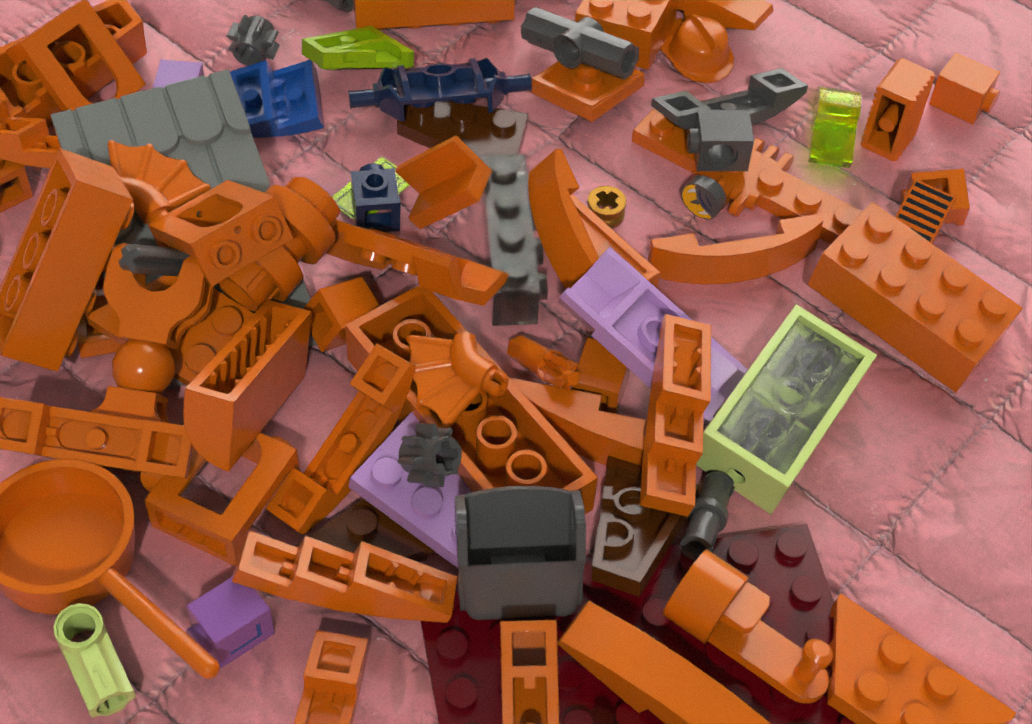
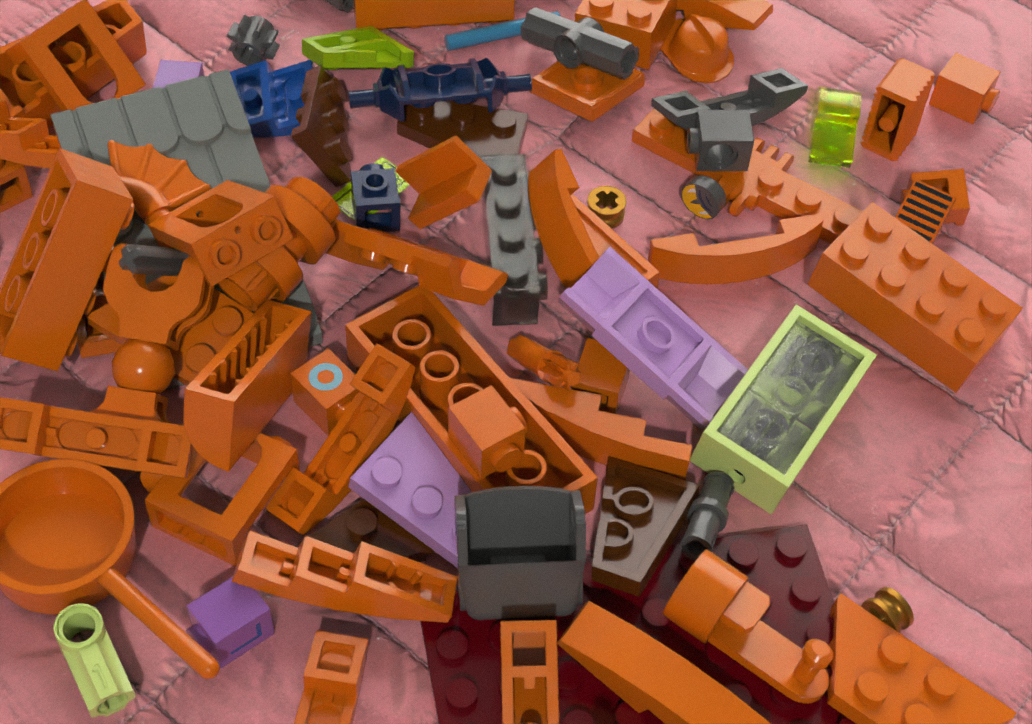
(323, 389): none -> orange brick
(324, 125): none -> reddish brown wing
(335, 307): orange brick -> none
(430, 455): dark grey gear -> none
(452, 374): orange arm -> none
(484, 34): none -> dark azure bar
(487, 432): none -> orange brick
(676, 415): orange slope -> none
(890, 608): none -> pearl gold bush

